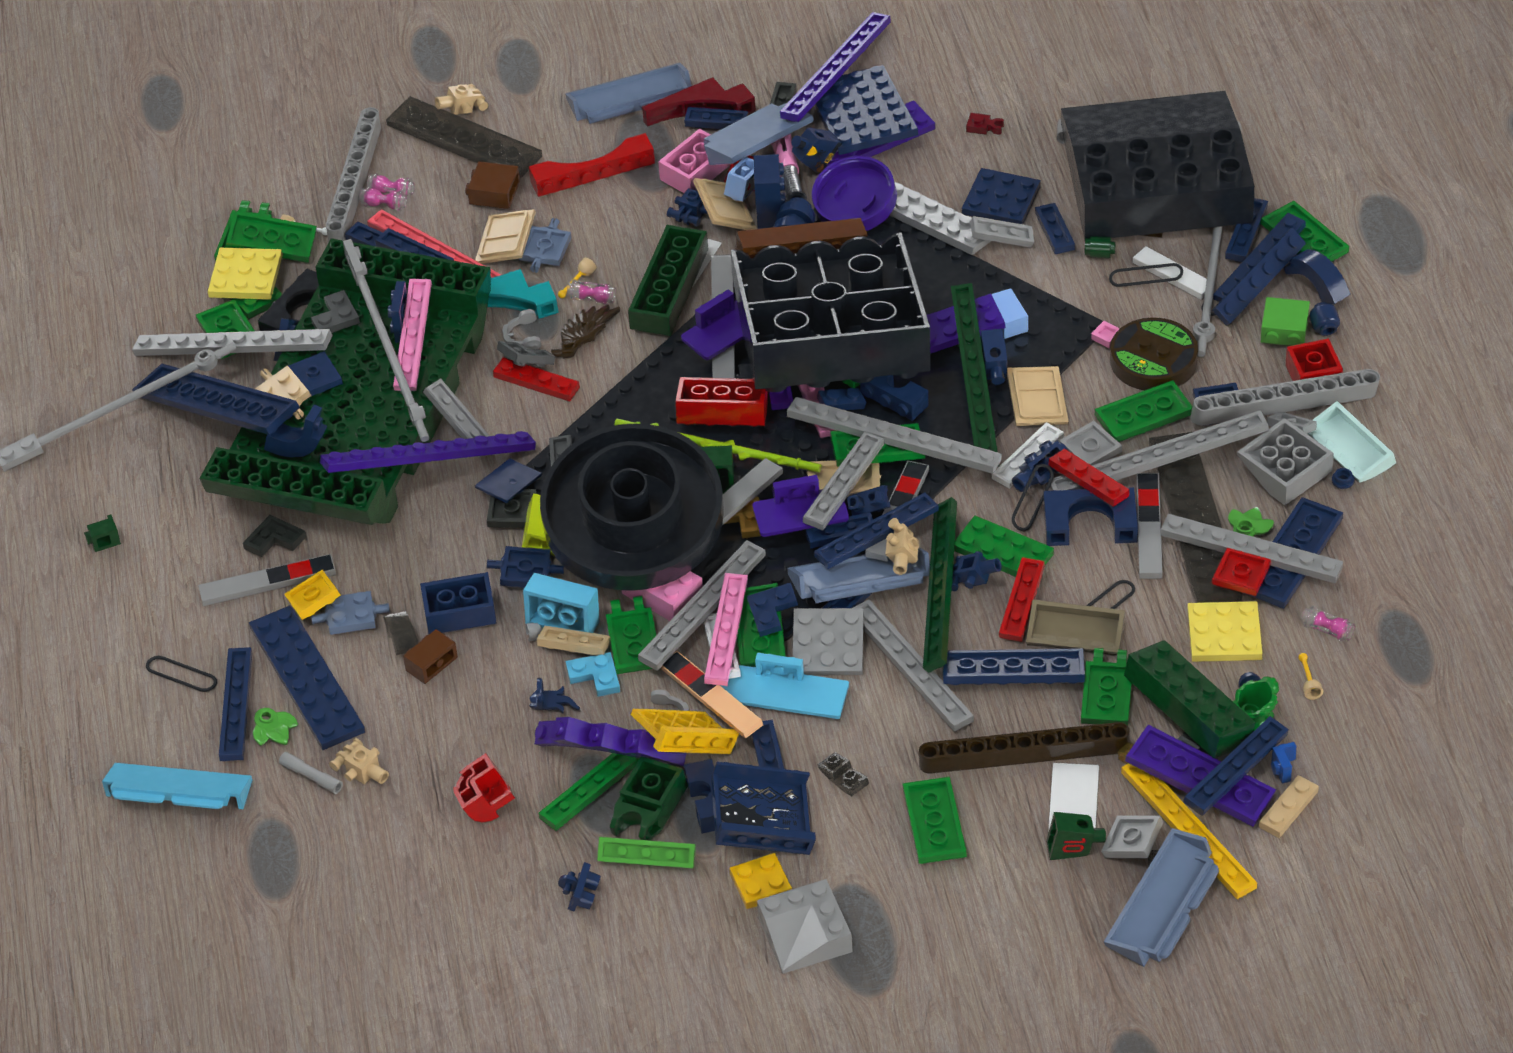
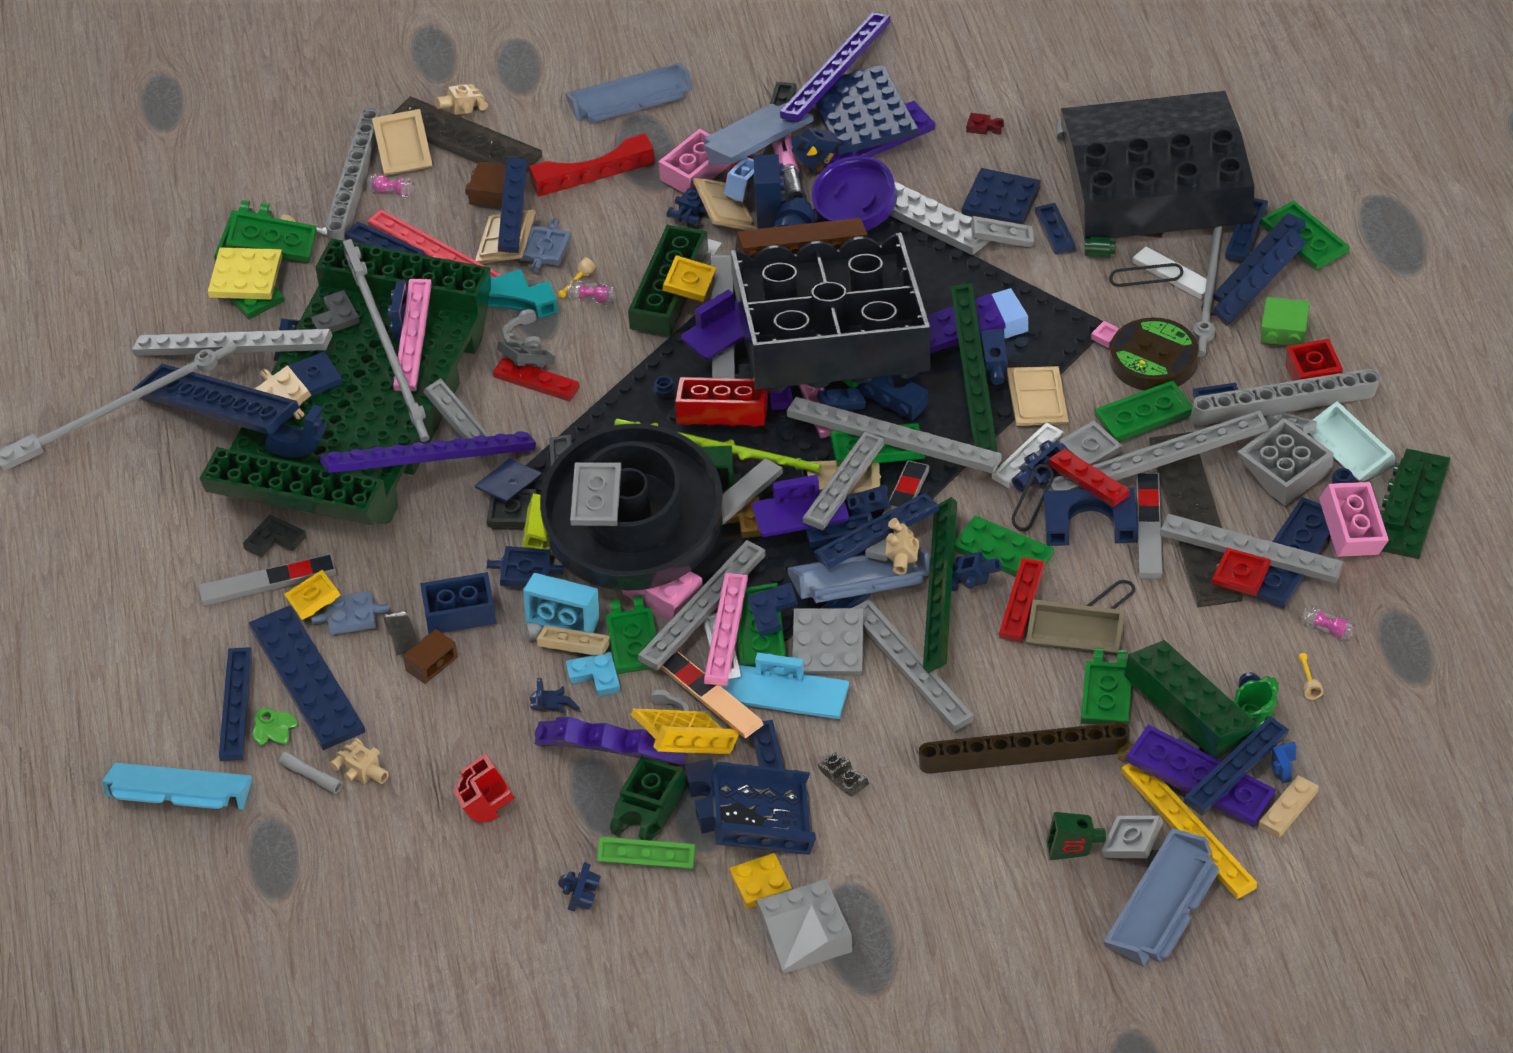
(102, 534): dark green brick -> none
(177, 680): black piece -> none
(224, 318): green plate -> none
(293, 297): black arch -> none
(373, 197): clear piece -> none
(393, 240): dark blue plate -> none
(402, 142): none -> tan piece
(512, 205): none -> dark blue plate
(583, 329): dark brown animal -> none
(586, 790): green plate -> none
(596, 494): none -> light grey plate
(664, 385): none -> dark blue plate
(689, 278): none -> yellow plate
(701, 95): dark red arch -> none
(712, 117): dark blue plate -> none
(934, 820): green plate -> none
(1014, 666): dark blue plate -> none
(1074, 789): white sticker -> none
(1224, 631): light yellow plate -> none
(1250, 522): bright green plate -> none
(1321, 273): dark blue arch -> none
(1324, 318): dark blue head -> none
(1353, 519): none -> bright pink brick
(1412, 501): none -> dark green plate

